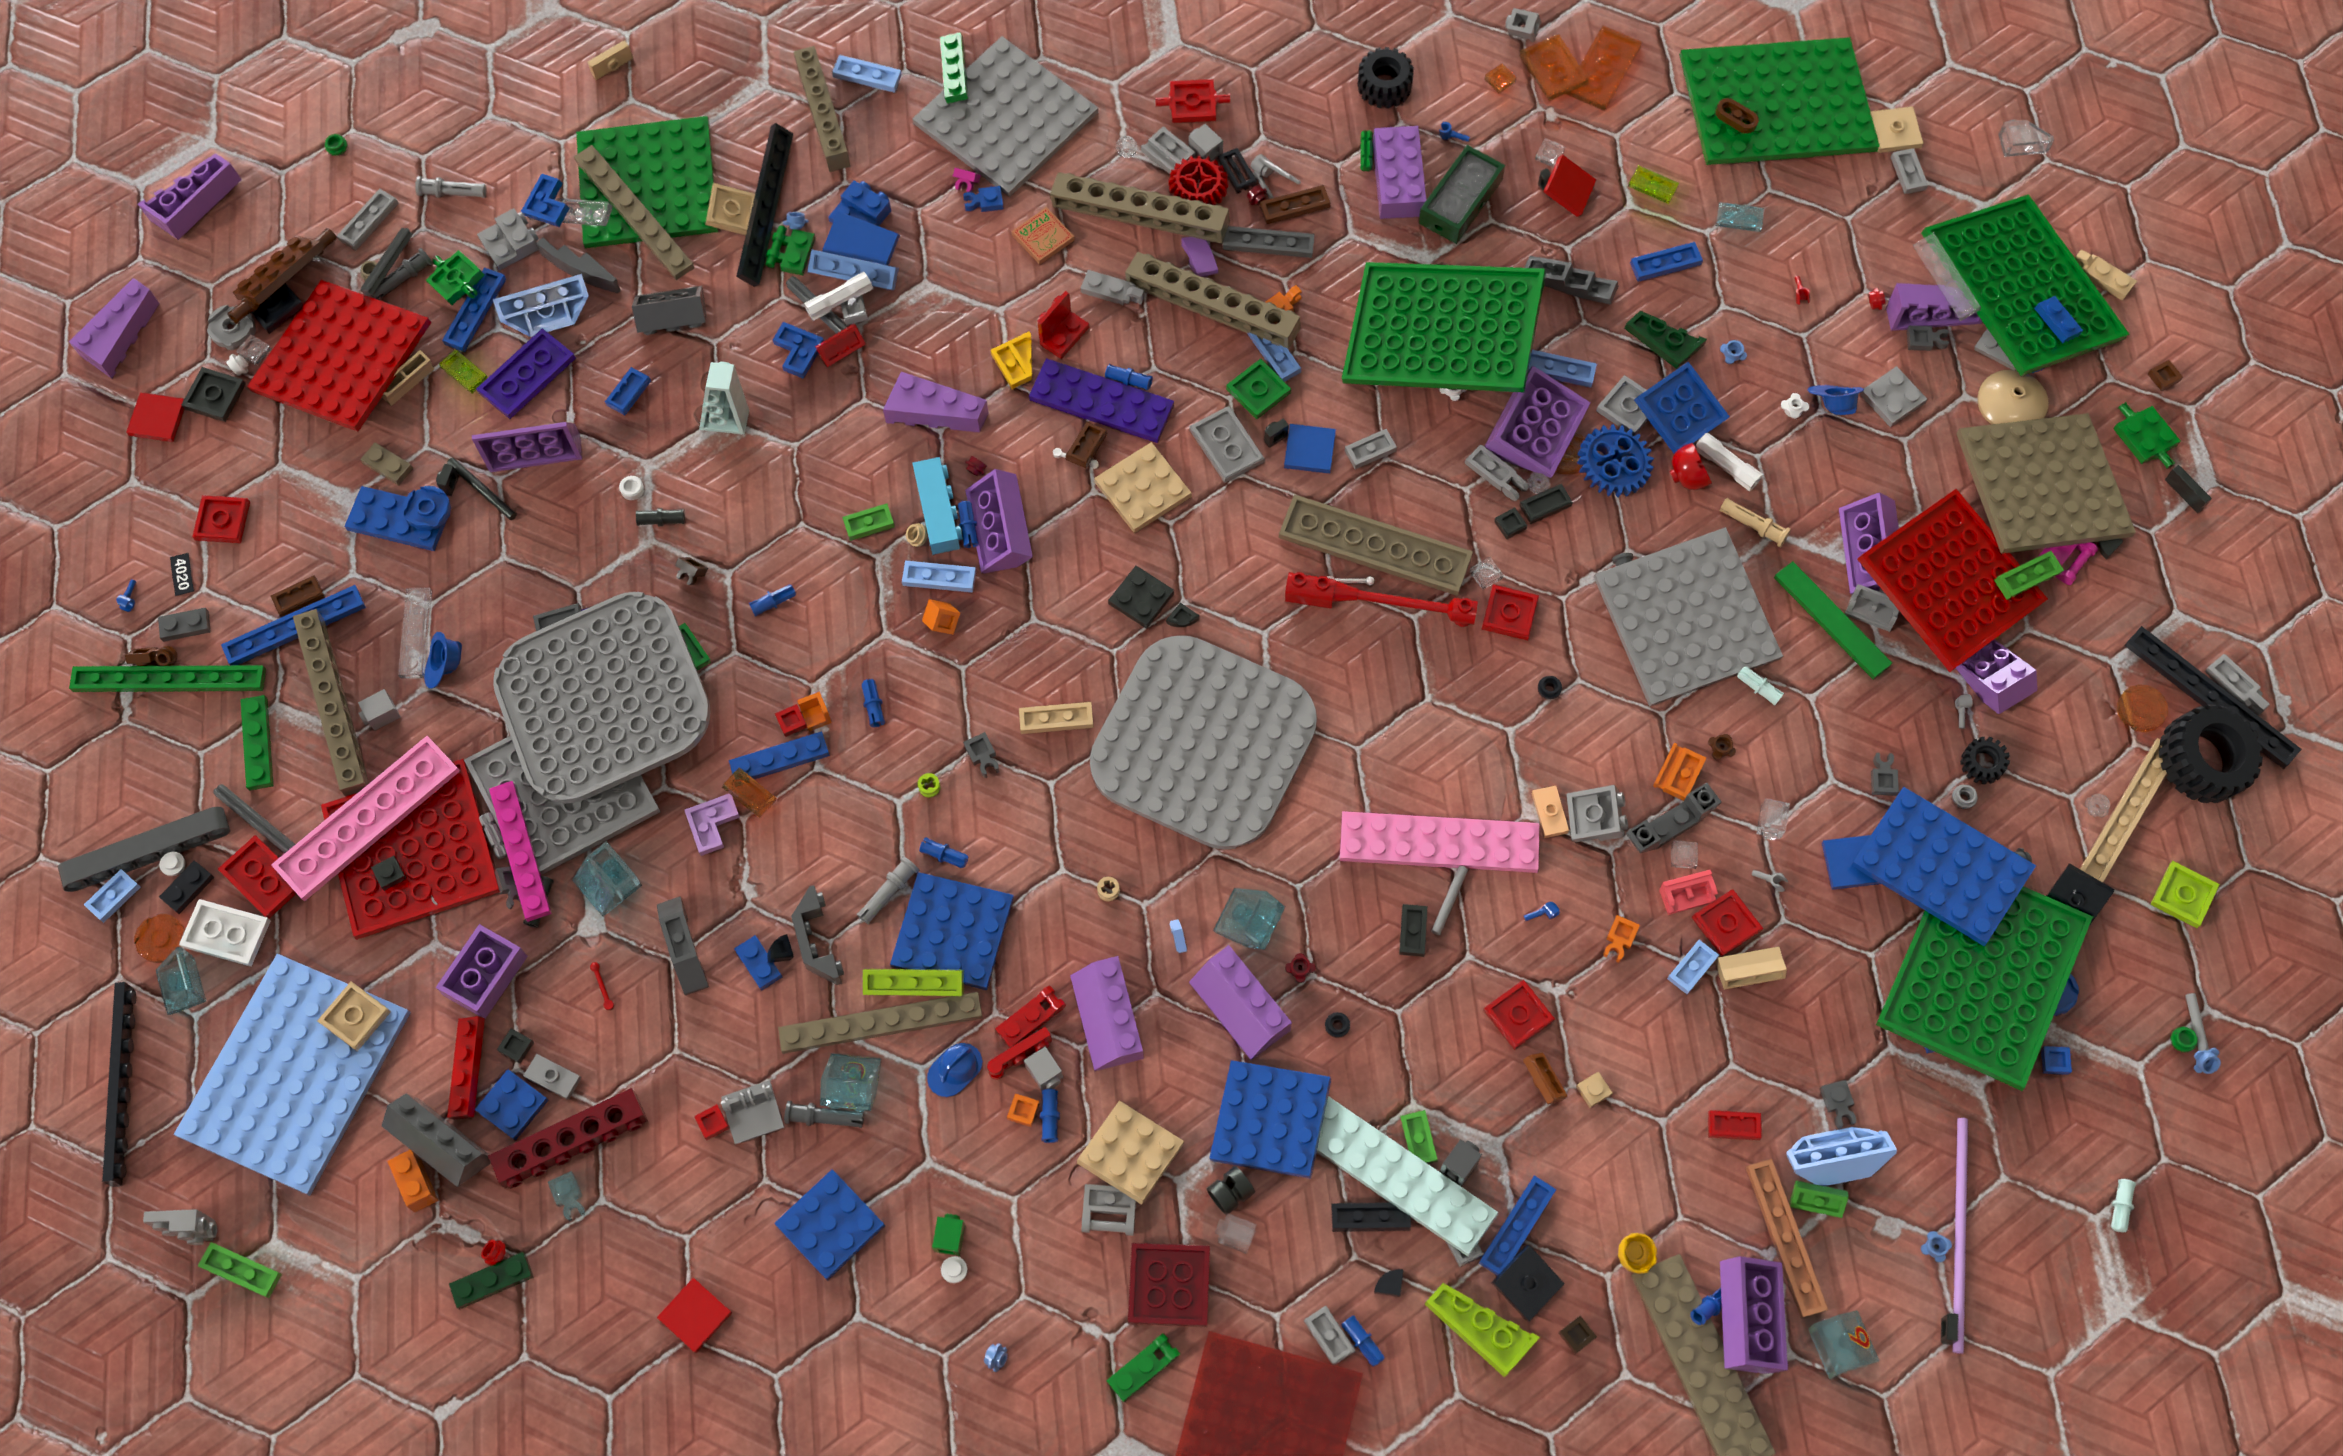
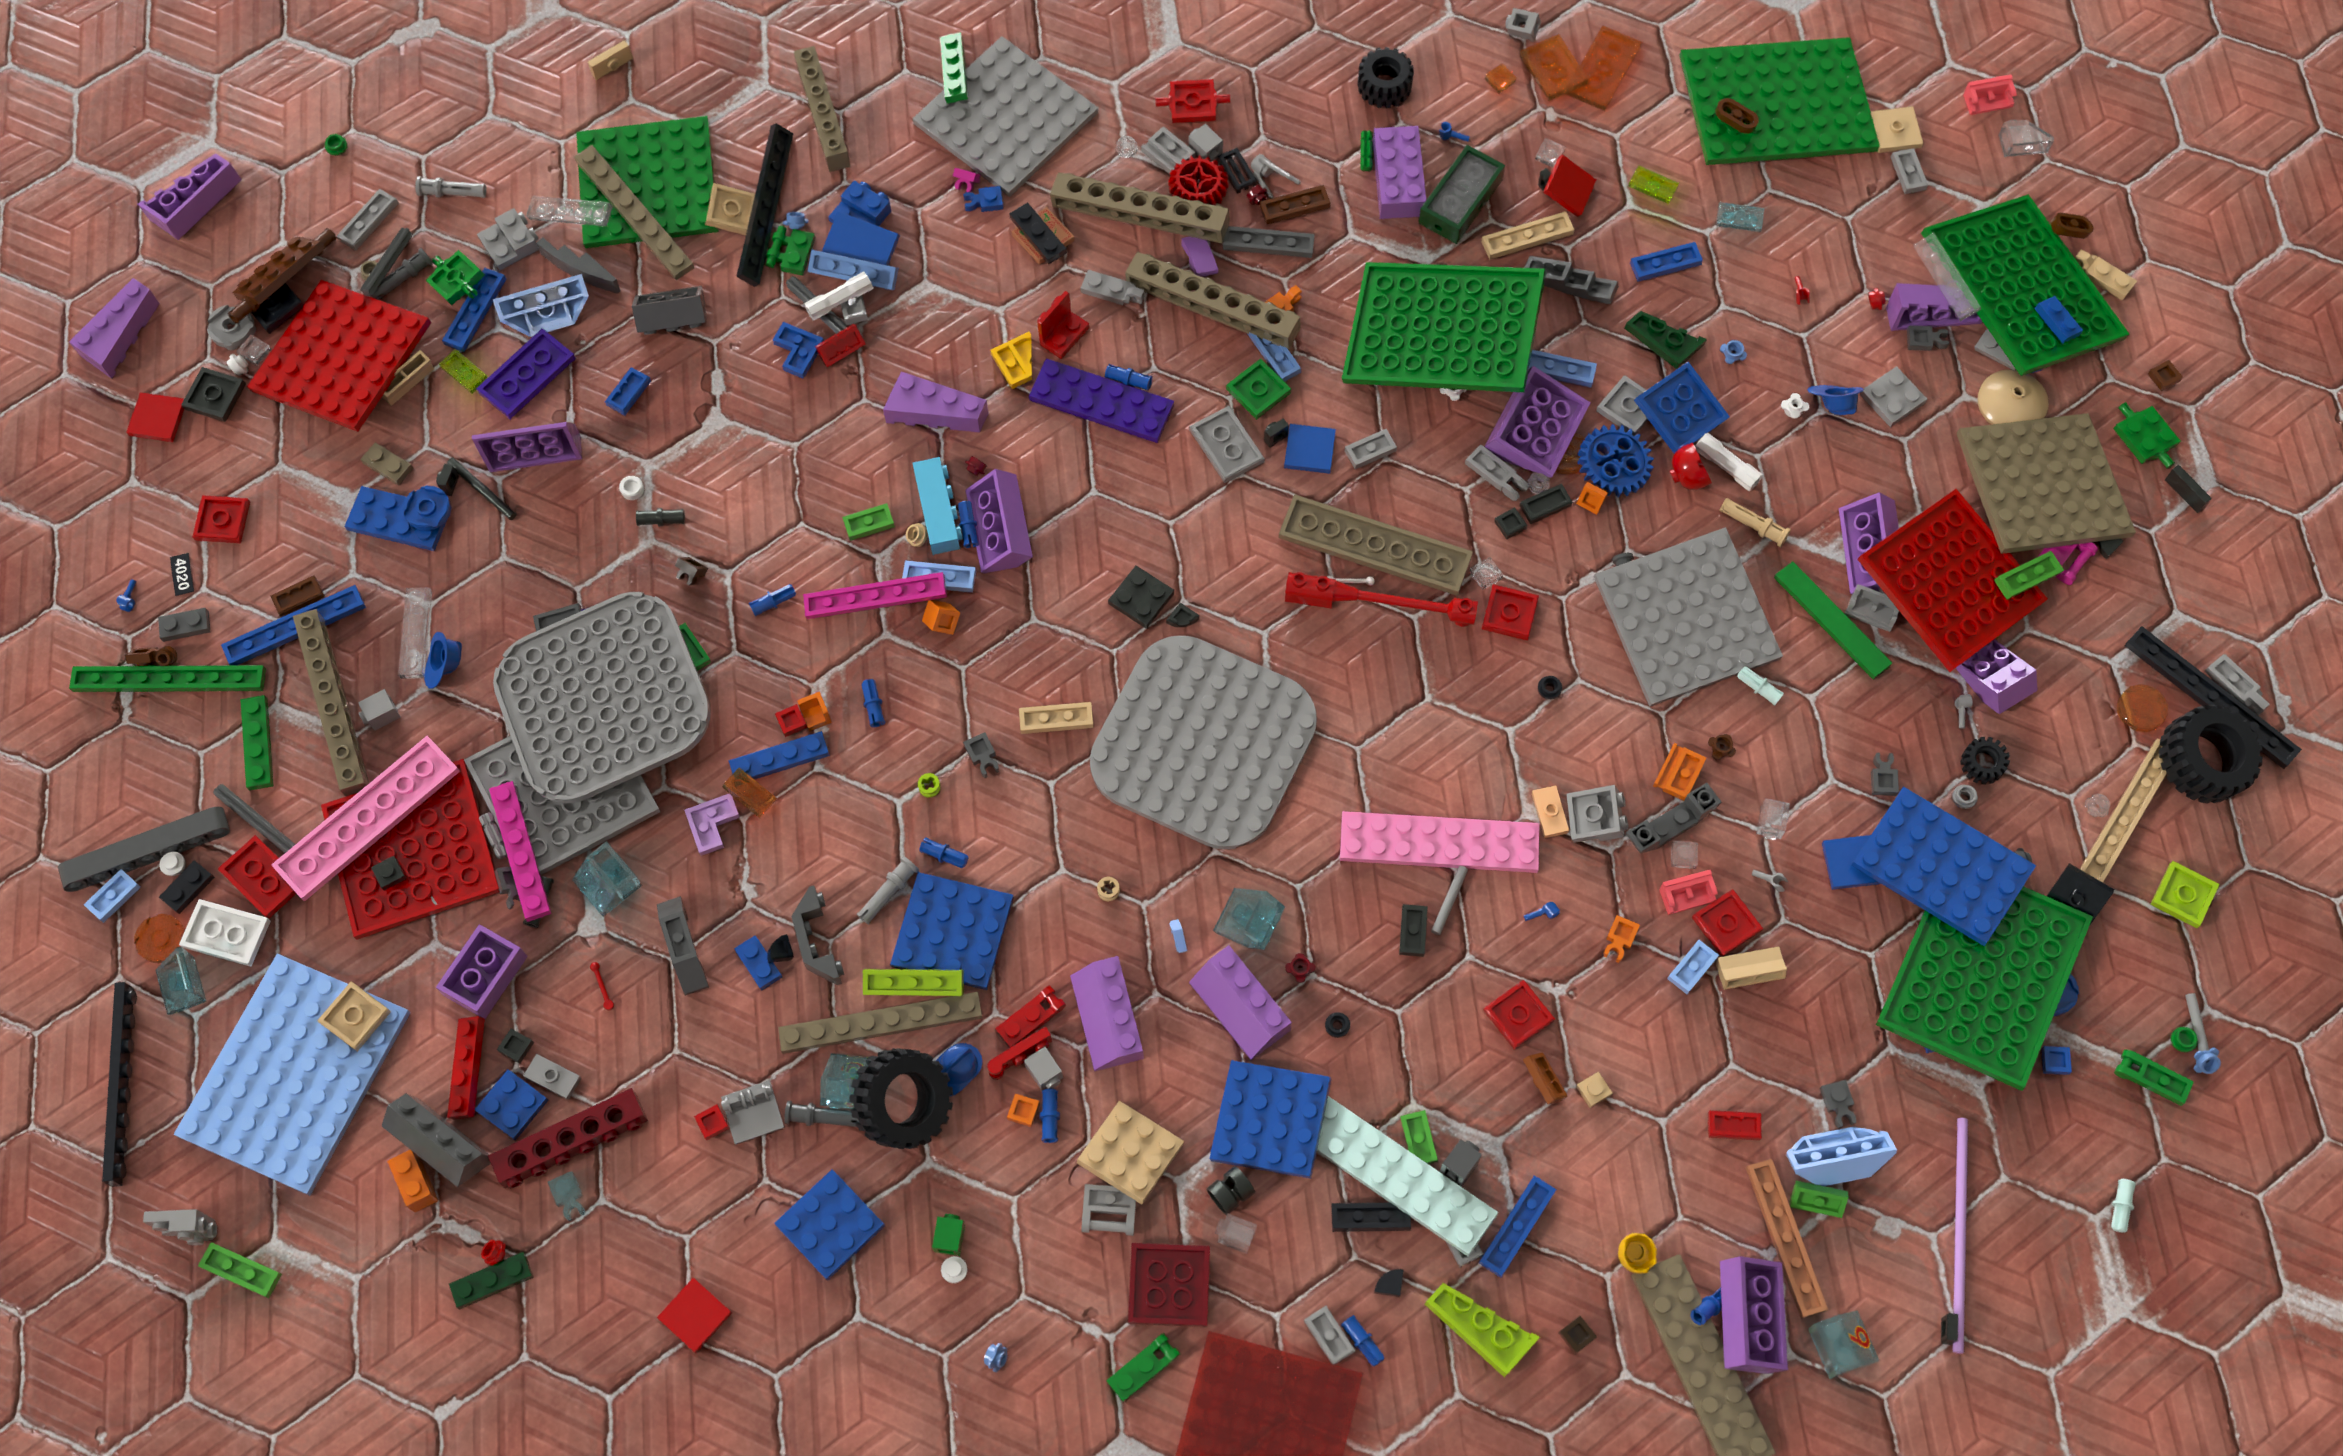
(541, 202): blue plate -> none
(724, 401): light aqua wedge -> none
(867, 73): light blue plate -> none
(875, 595): none -> dark pink plate
(931, 1102): none -> black tyre
(1038, 233): none -> black plate
(1057, 453): white hinge -> none
(1086, 444): reddish brown plate -> none
(1142, 487): tan plate -> none
(1527, 235): none -> tan plate
(1528, 1283): black plate -> none
(1592, 498): none -> orange plate
(1943, 1243): medium blue plate -> none
(1990, 94): none -> coral hinge
(2071, 225): none -> reddish brown plate
(2154, 1077): none -> green plate

